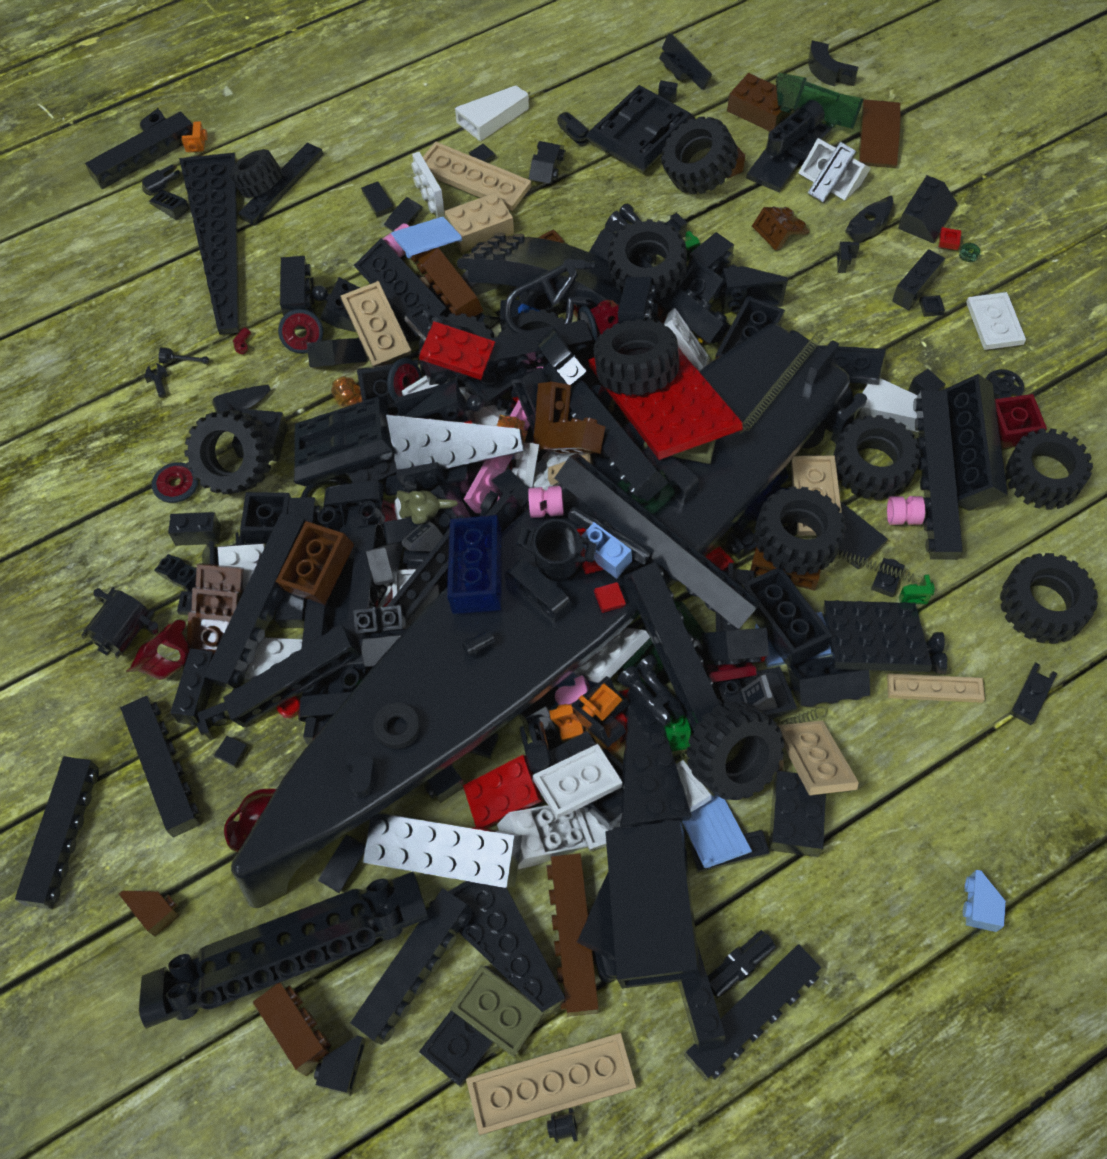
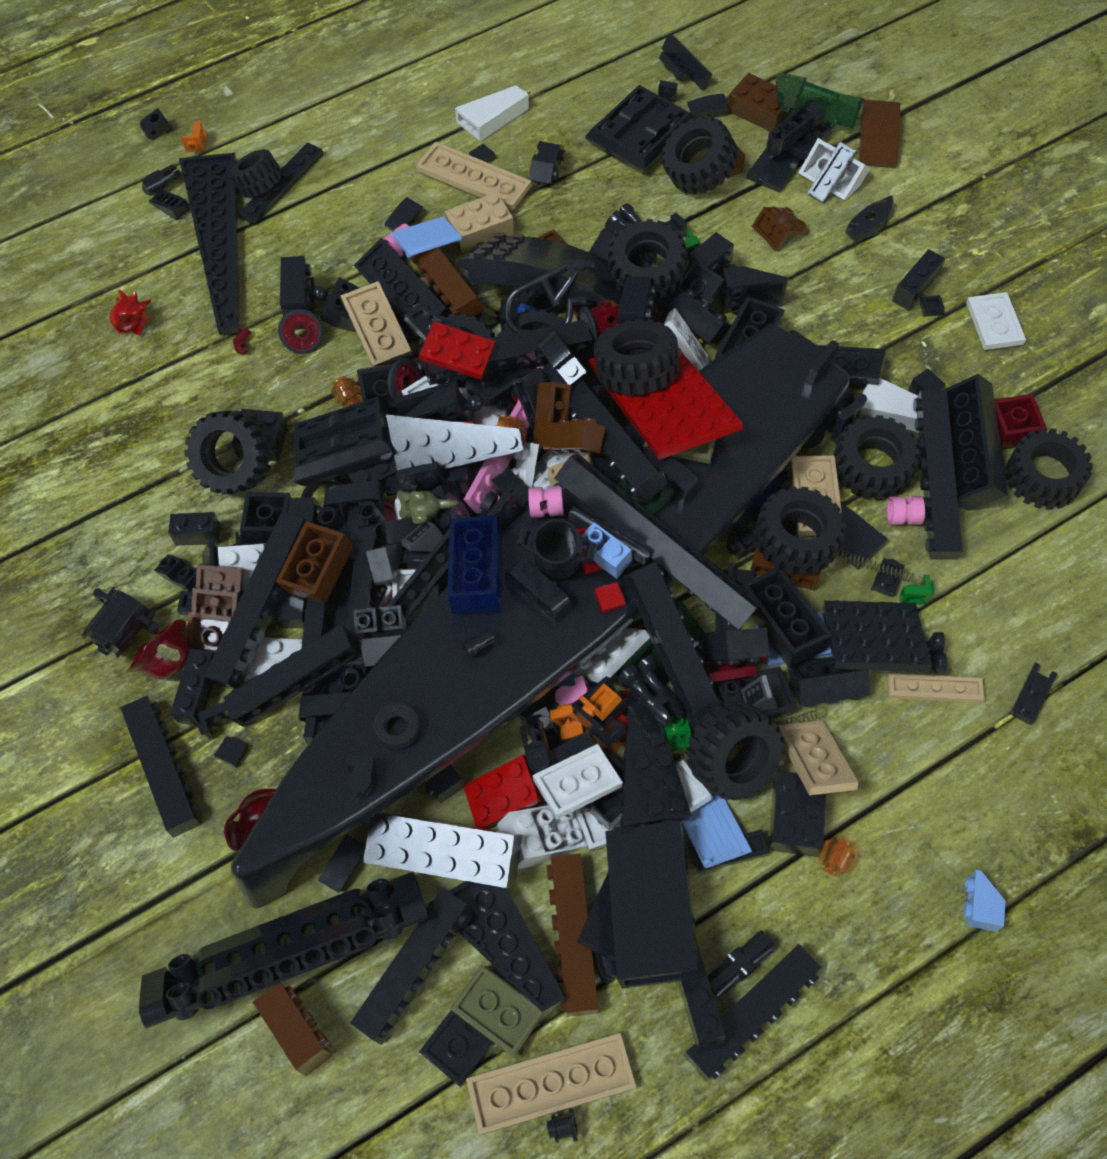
(57, 833): black brick -> none
(129, 314): none -> red hair
(139, 150): black brick -> none
(151, 909): reddish brown slope -> none
(157, 379): black bar -> none
(167, 356): black hinge -> none
(173, 494): wheel -> none
(240, 398): black piece -> none
(289, 708): red tile -> none
(335, 352): black panel -> none
(340, 1067): black slope -> none
(377, 199): black tile -> none
(429, 187): white plate -> none
(487, 747): black plate -> none
(573, 128): black arm -> none
(706, 105): none -> black slope
(719, 558): red plate -> none
(779, 379): olive piece -> none
(828, 69): black arch -> none
(836, 856): none -> clear orange head
(845, 253): black bracket -> none
(928, 210): black slope -> none
(949, 238): red plate -> none
(969, 252): clear green tile -> none
(1004, 386): black wheel -> none
(1065, 579): black tyre -> none

